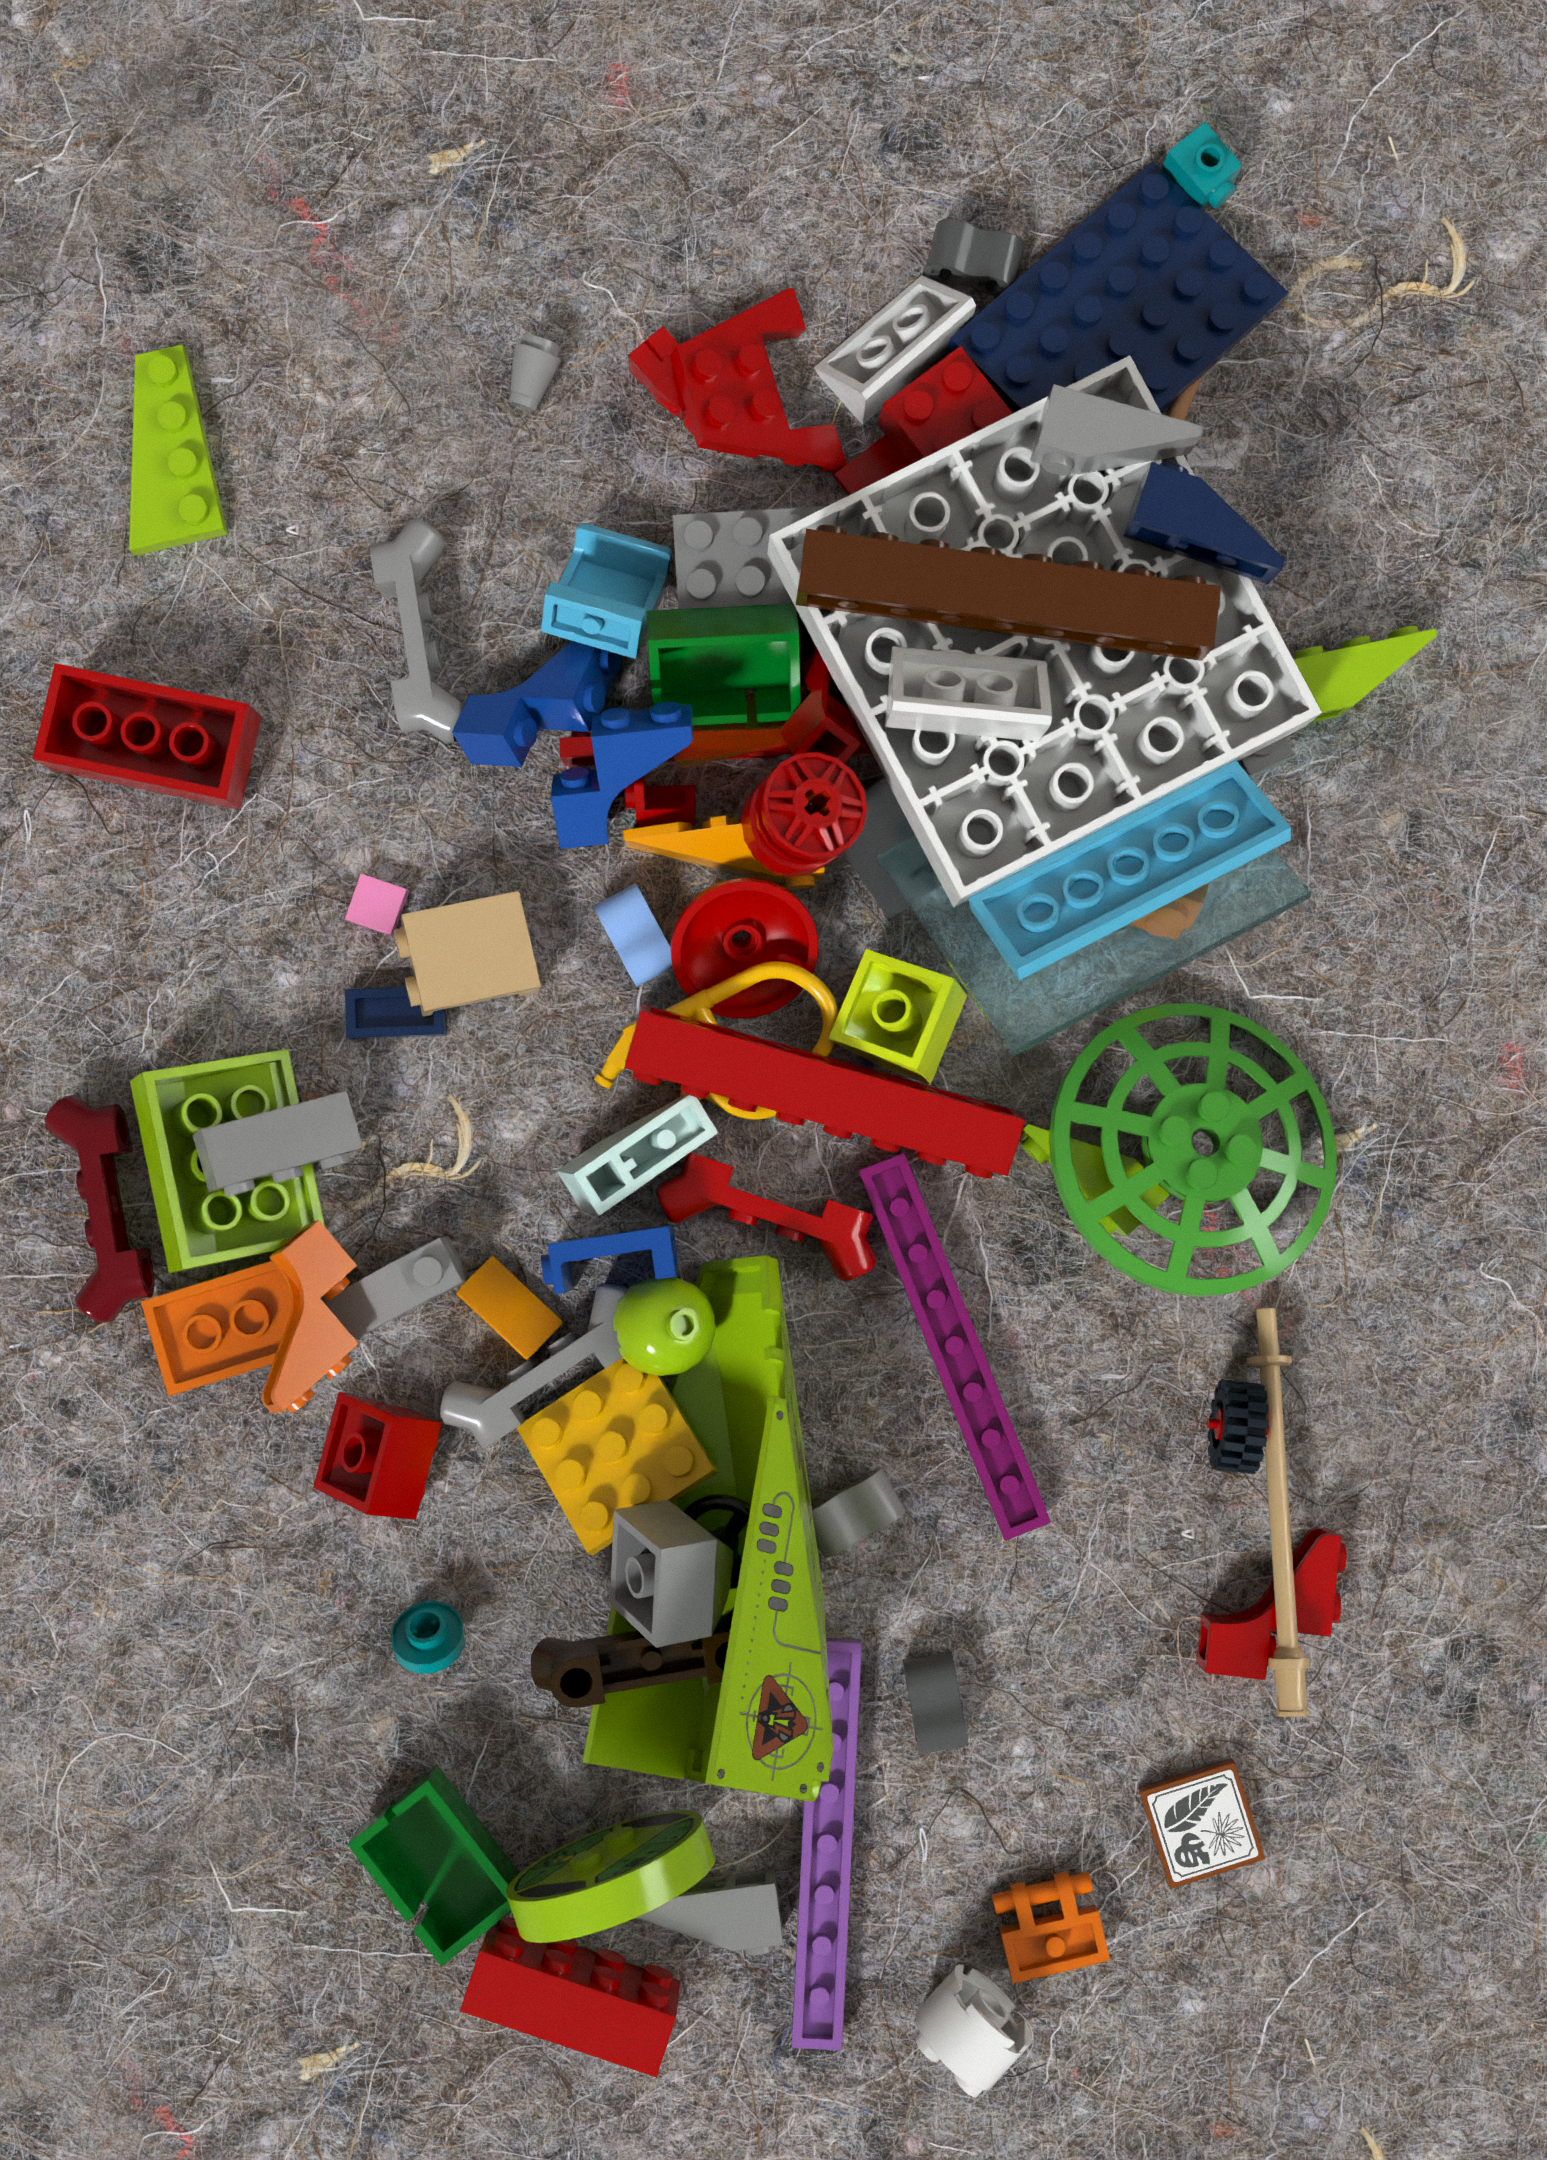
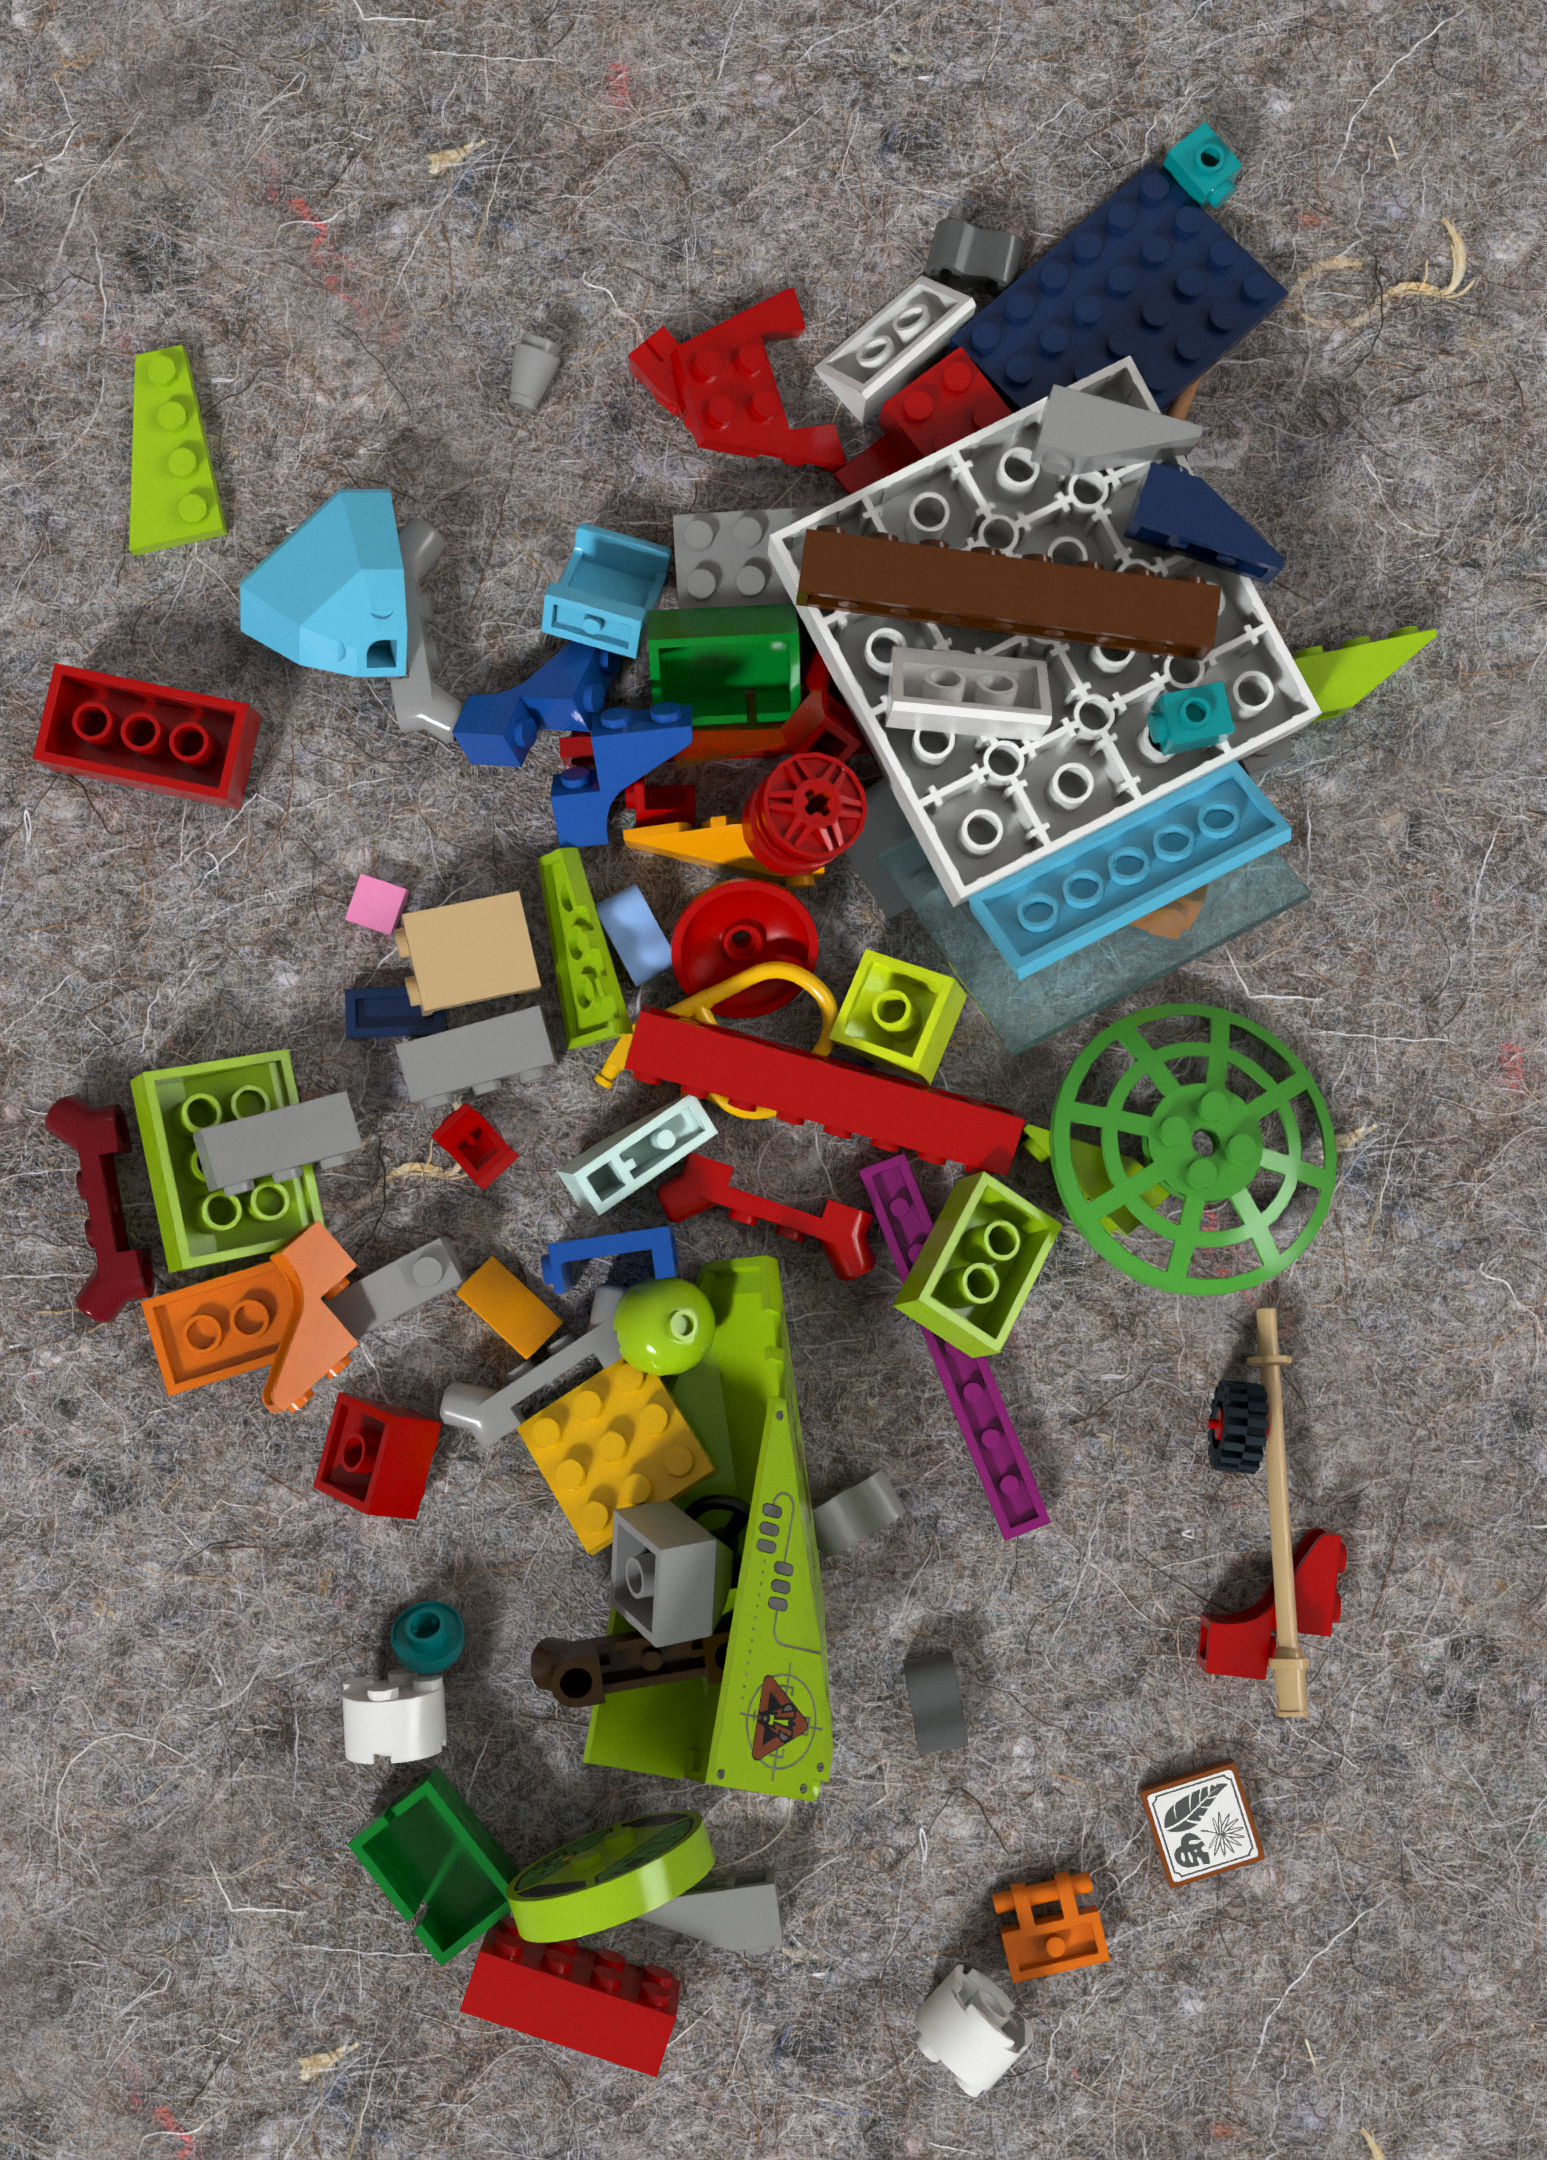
(334, 590): none -> medium azure brick
(394, 1717): none -> white brick
(475, 1145): none -> red bracket
(478, 1057): none -> light grey brick
(582, 963): none -> lime wing
(827, 1867): medium lavender plate -> none
(978, 1265): none -> lime brick
(1191, 718): none -> teal brick

